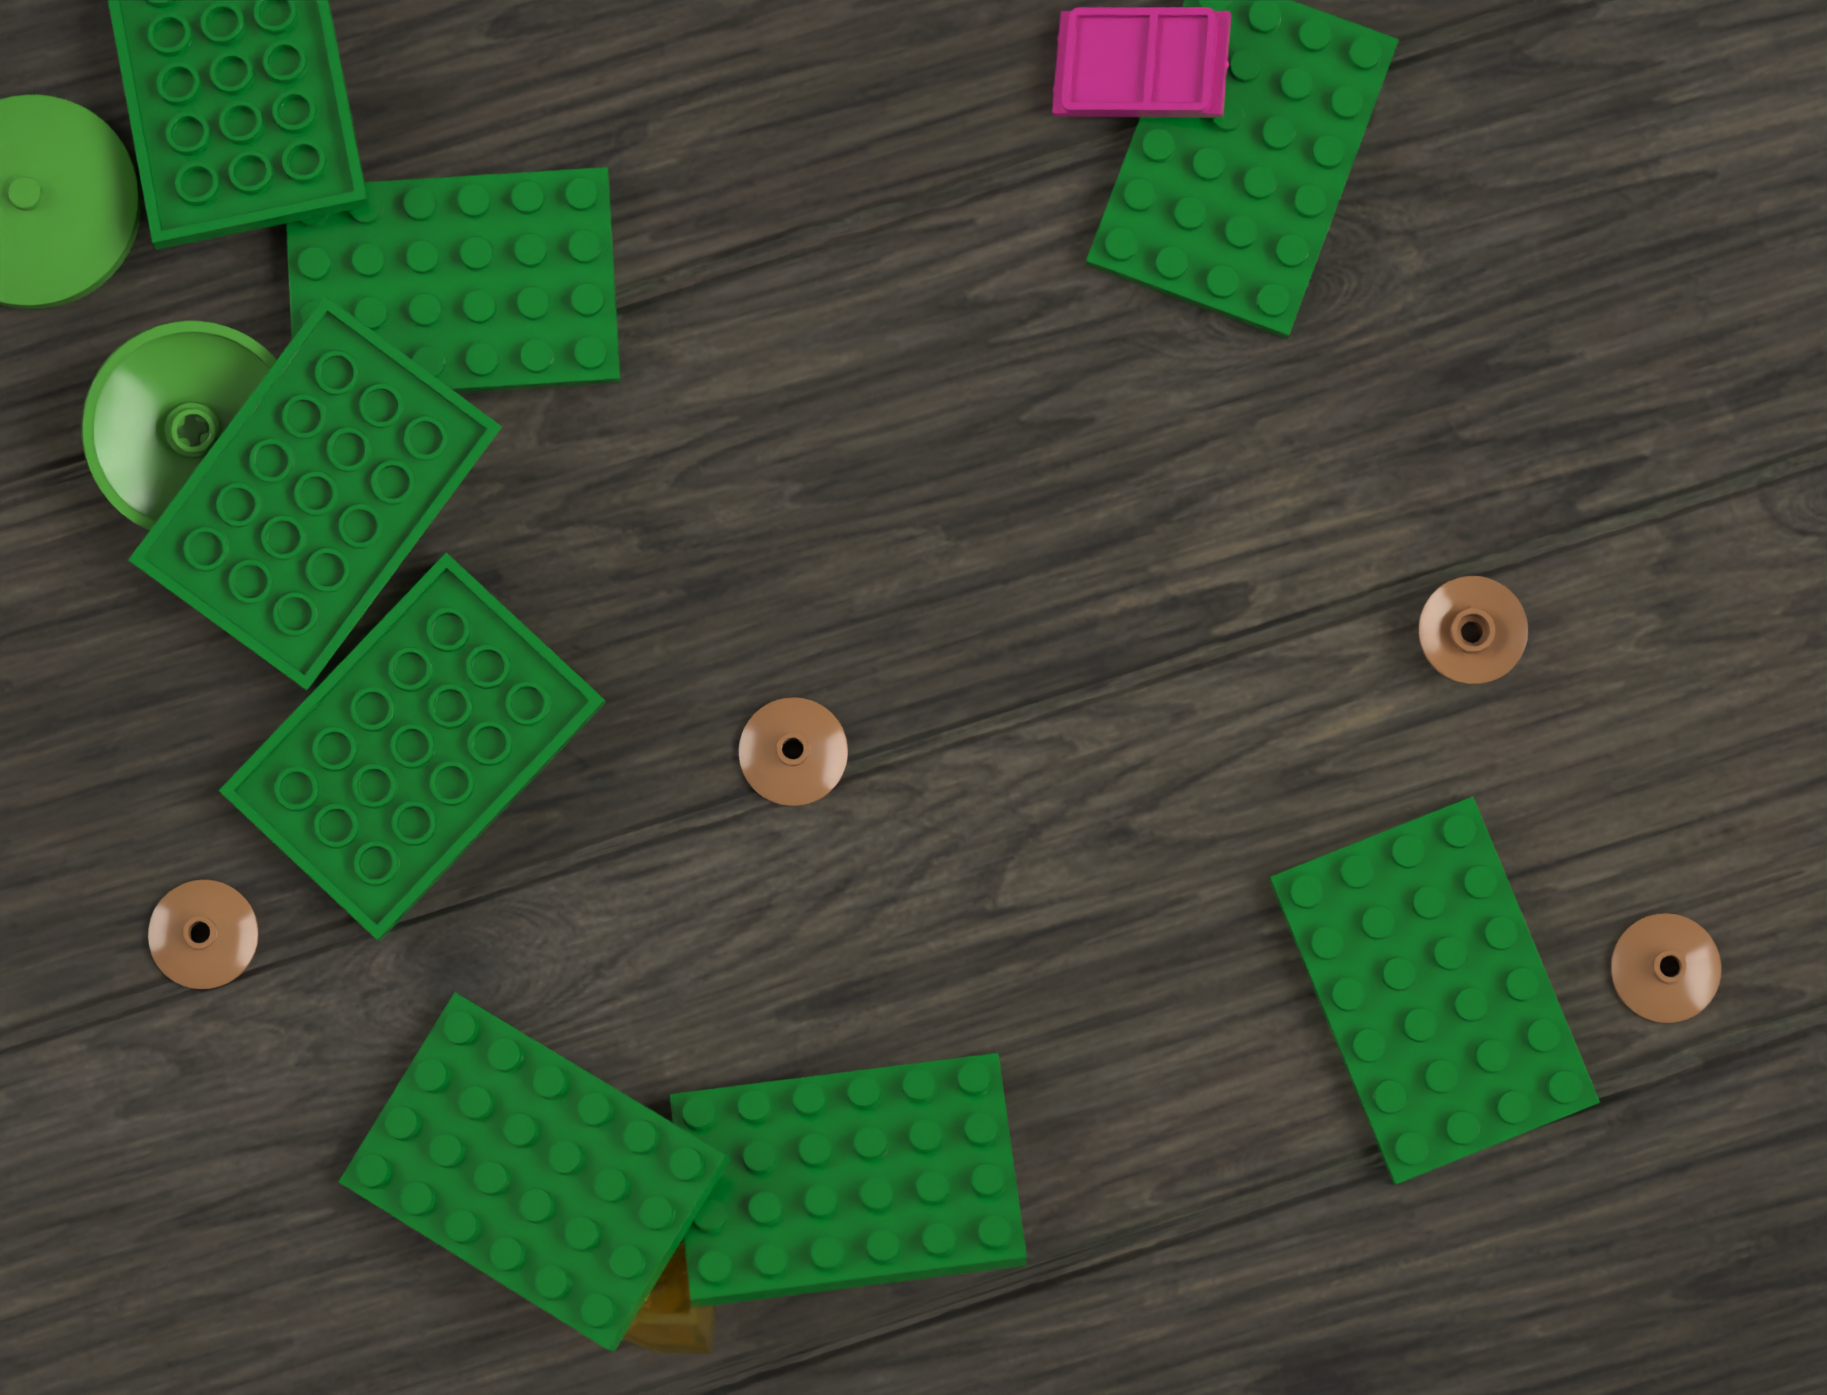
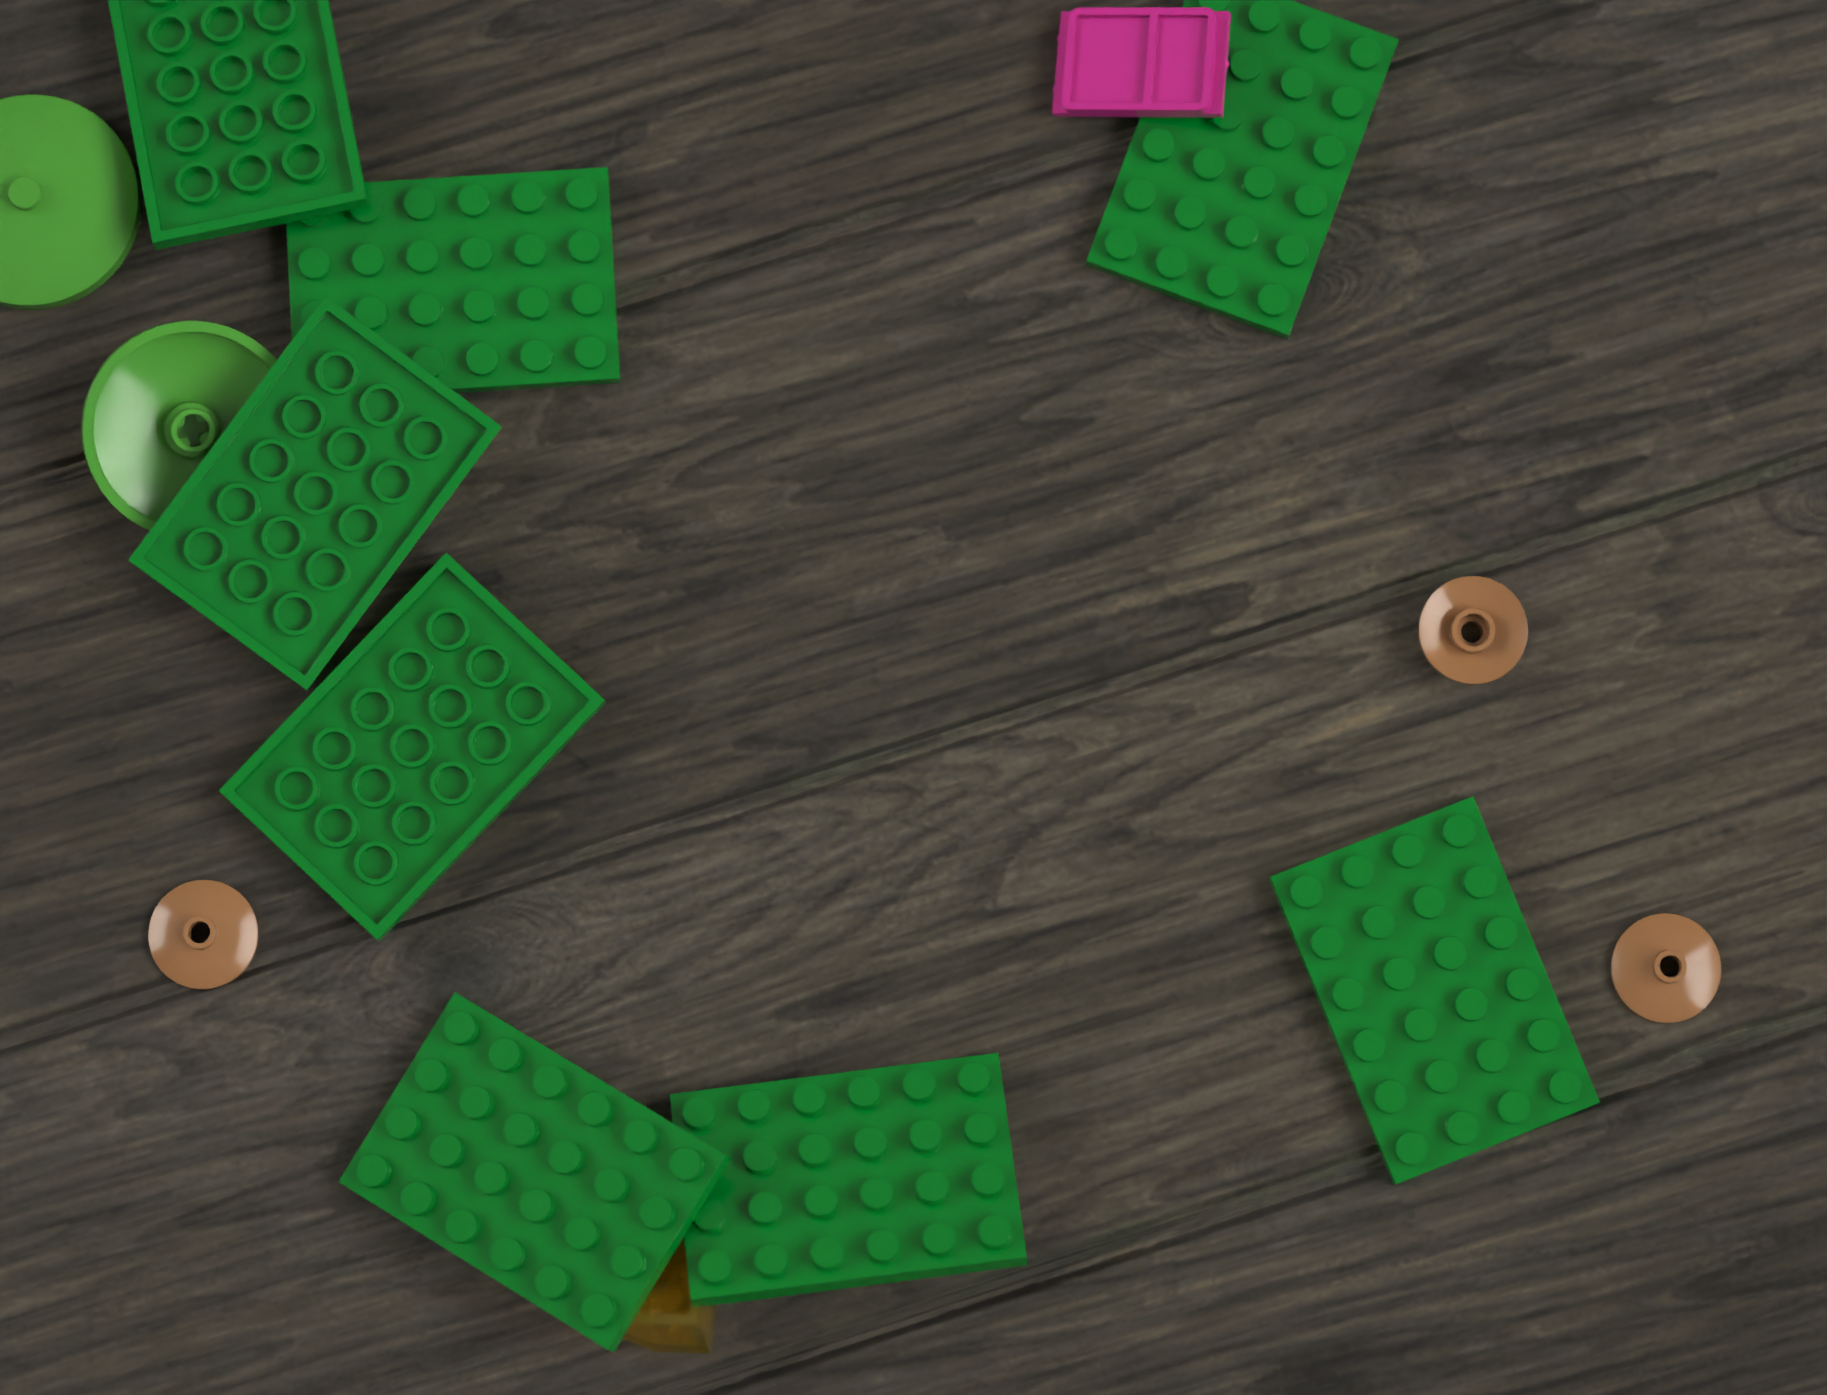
(800, 779): medium nougat dish -> none

